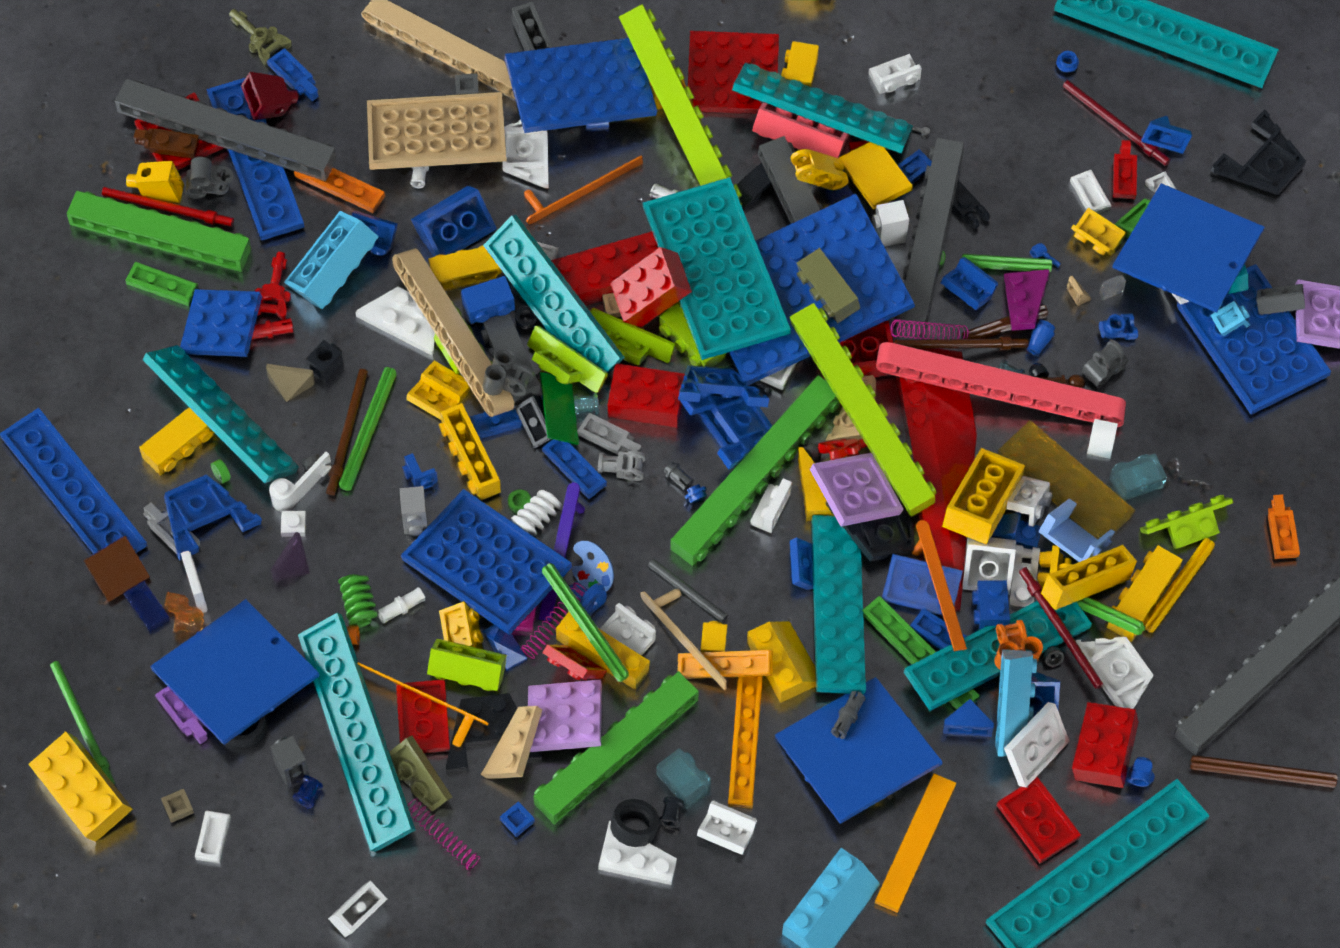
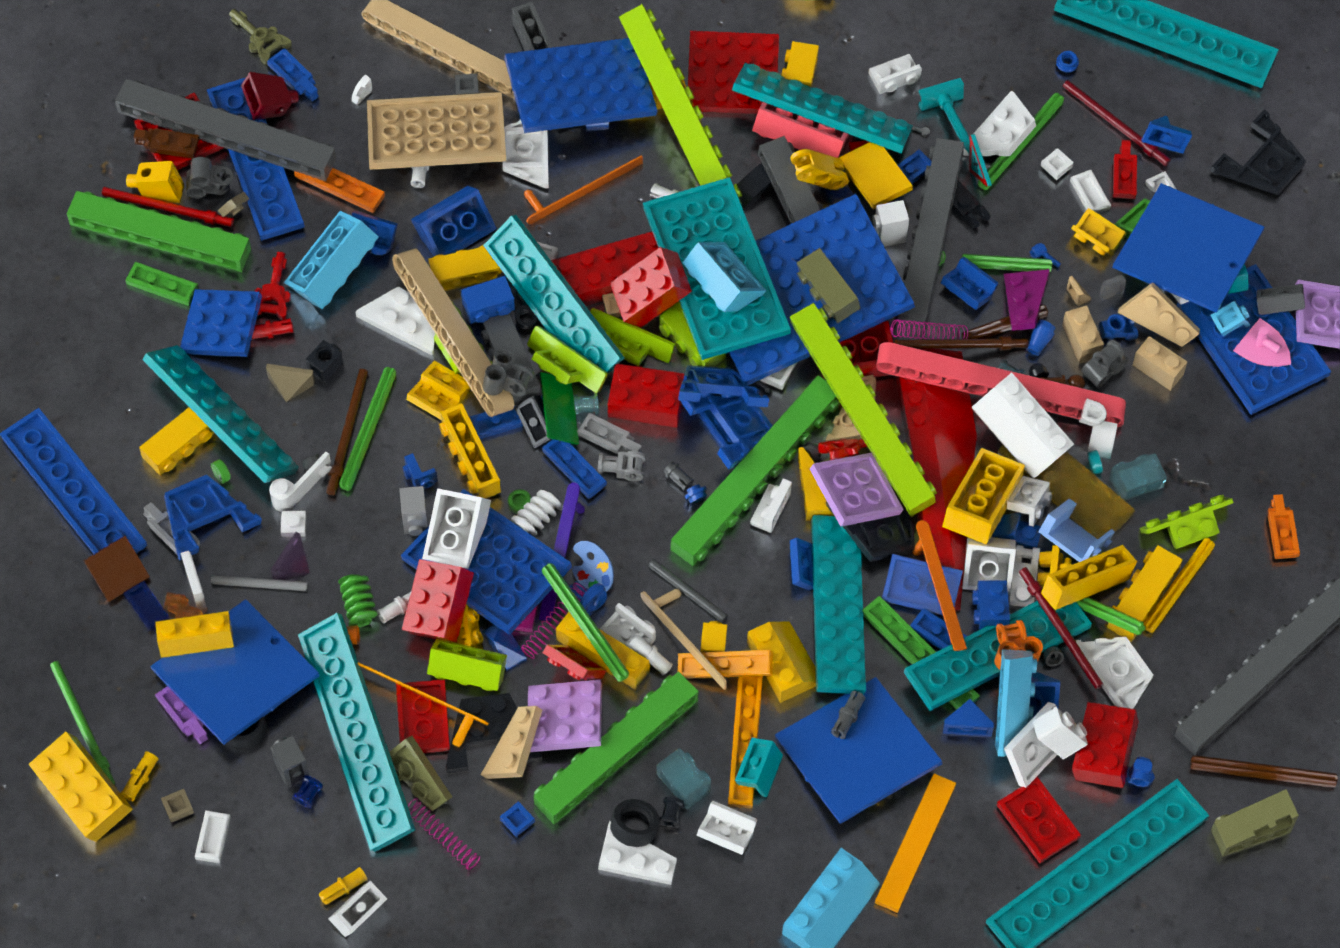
(147, 763): none -> yellow pin
(194, 634): none -> yellow brick
(234, 205): none -> dark tan plate
(259, 583): none -> light grey bar
(343, 886): none -> yellow axle
(362, 90): none -> white tile
(437, 601): none -> brick
(455, 528): none -> white slope
(649, 652): none -> white pin
(723, 276): none -> medium azure slope
(759, 765): none -> teal panel
(944, 96): none -> teal piece
(1004, 128): none -> white wing
(1022, 425): none -> white slope
(1041, 118): none -> bright green axle
(1057, 164): none -> white plate
(1060, 732): none -> white brick
(1082, 333): none -> tan brick
(1093, 413): none -> white tile
(1095, 462): none -> teal tile
(1159, 314): none -> tan wing
(1159, 363): none -> tan brick
(1255, 823): none -> olive wedge
(1264, 346): none -> bright pink shield

